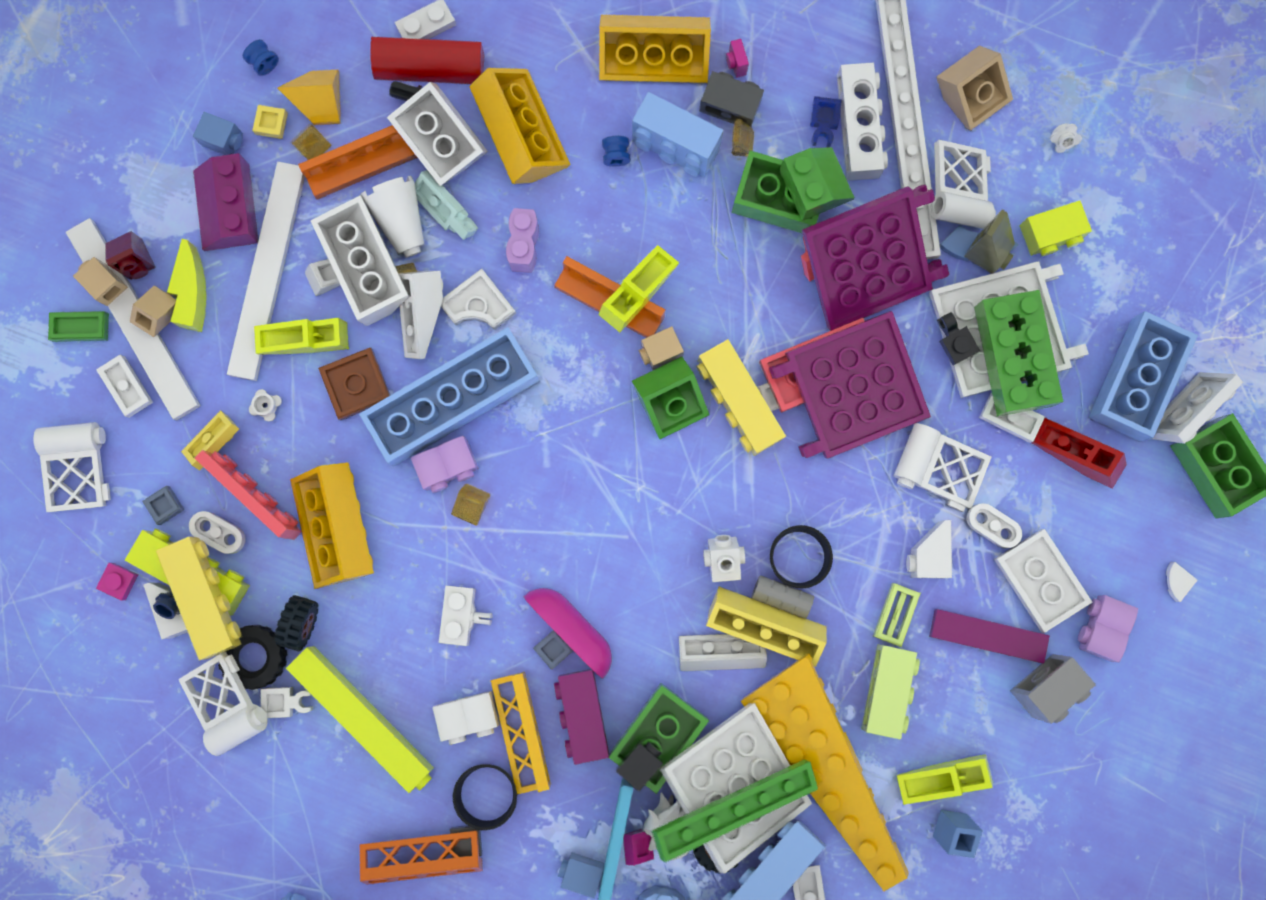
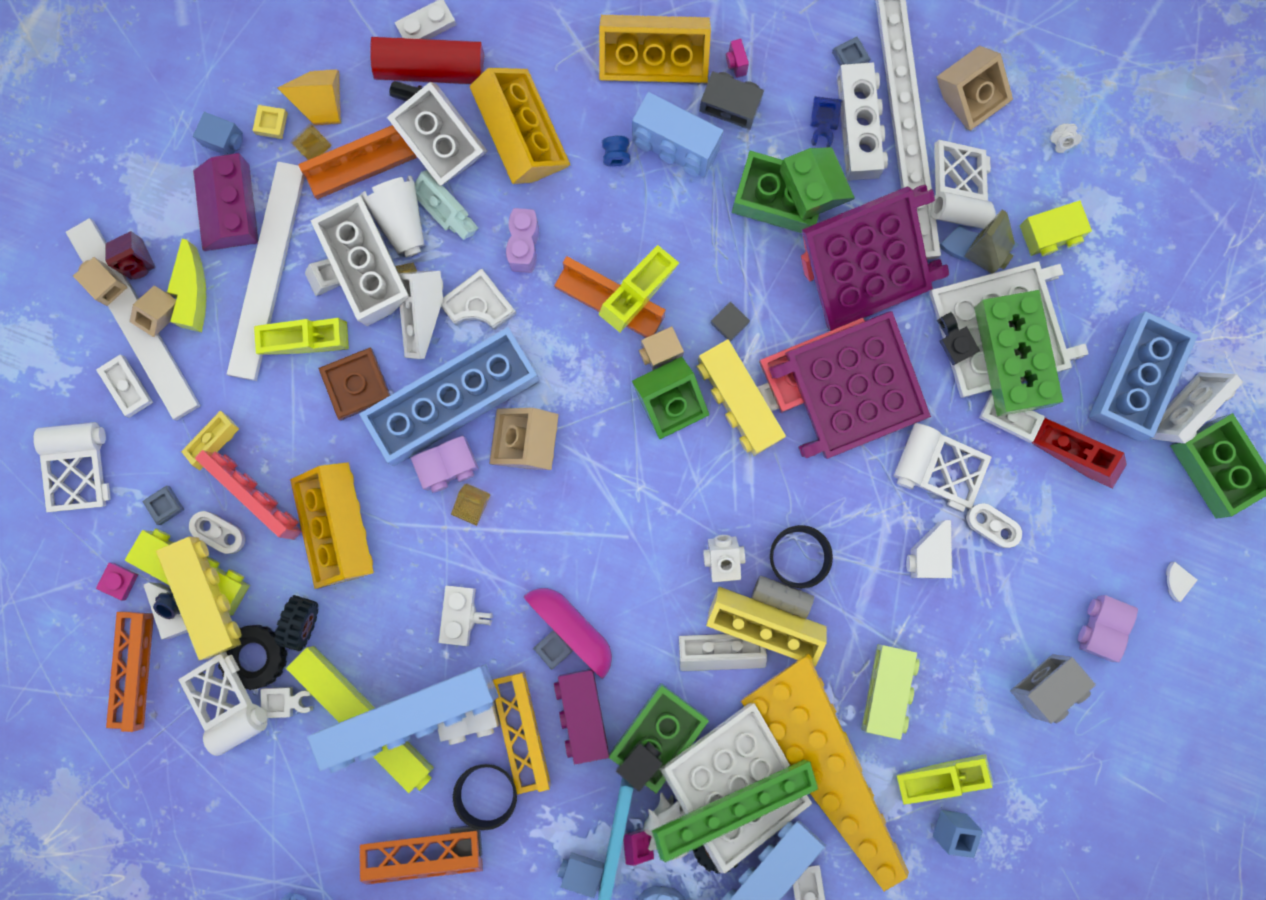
(78, 326): bright green tile -> none
(135, 670): none -> orange fence
(259, 399): white plate -> none
(260, 57): blue wheel -> none
(396, 721): none -> light blue brick
(524, 438): none -> tan slope
(730, 321): none -> dark grey tile
(742, 138): clear yellow slope -> none
(851, 52): none -> sand blue tile
(886, 610): yellowish green tile -> none
(989, 636): magenta tile -> none
(1043, 580): white plate -> none

